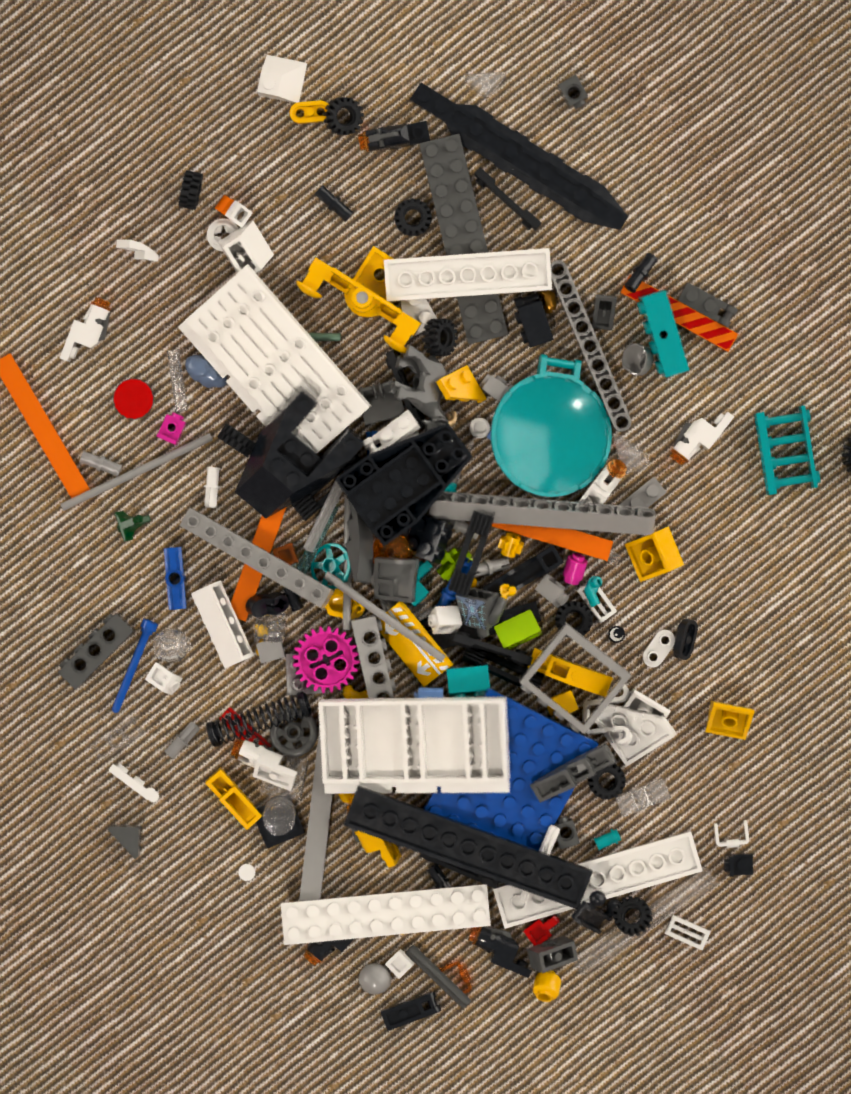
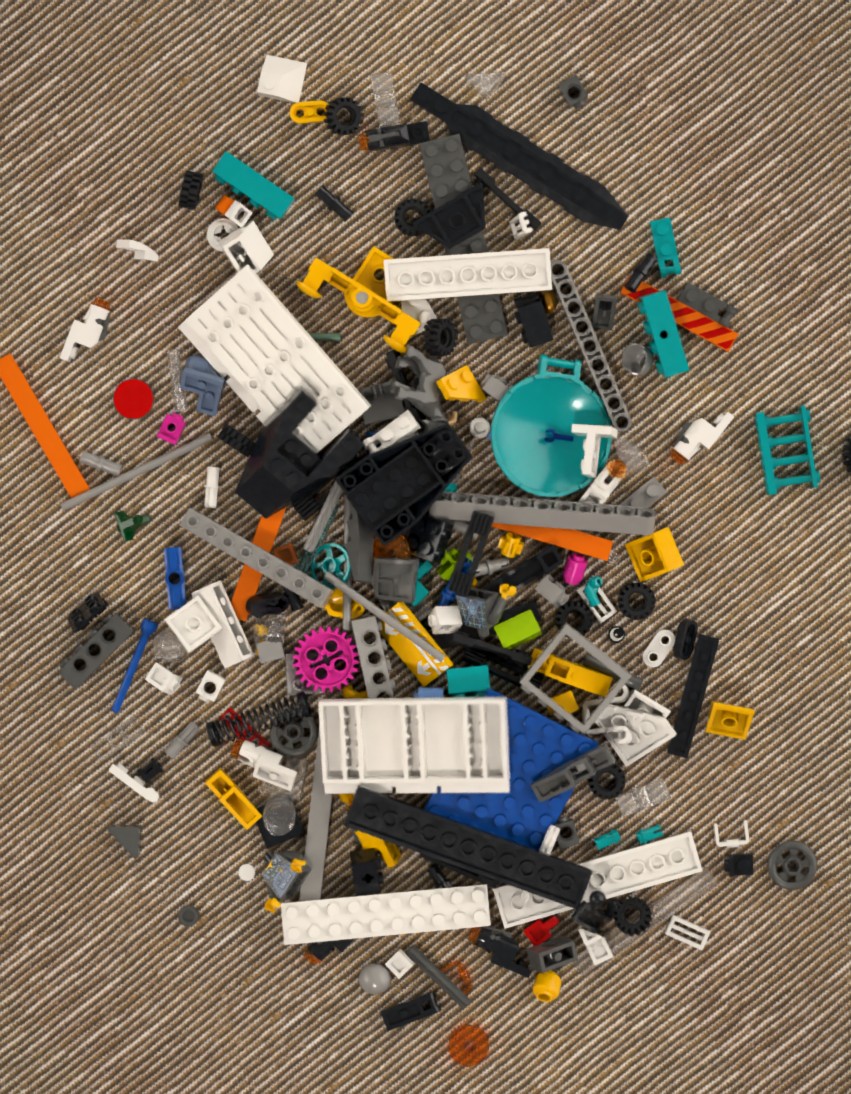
(80, 617): none -> black hinge
(150, 770): none -> black bush
(188, 915): none -> dark grey tile
(193, 624): none -> white plate
(207, 386): none -> sand blue plate
(219, 682): none -> white brick
(252, 185): none -> teal brick
(284, 876): none -> torso
(365, 871): none -> black brick
(385, 99): none -> clear piece
(455, 219): none -> black wing
(469, 1033): none -> clear orange plate
(525, 231): none -> white tile
(558, 436): none -> clear blue hand
(592, 445): none -> white bracket
(593, 663): none -> dark grey piece
(596, 947): none -> white slope
(645, 591): none -> black tyre
(648, 834): none -> teal pin
(665, 246): none -> teal plate
(693, 695): none -> black plate
(800, 880): none -> dark grey plate

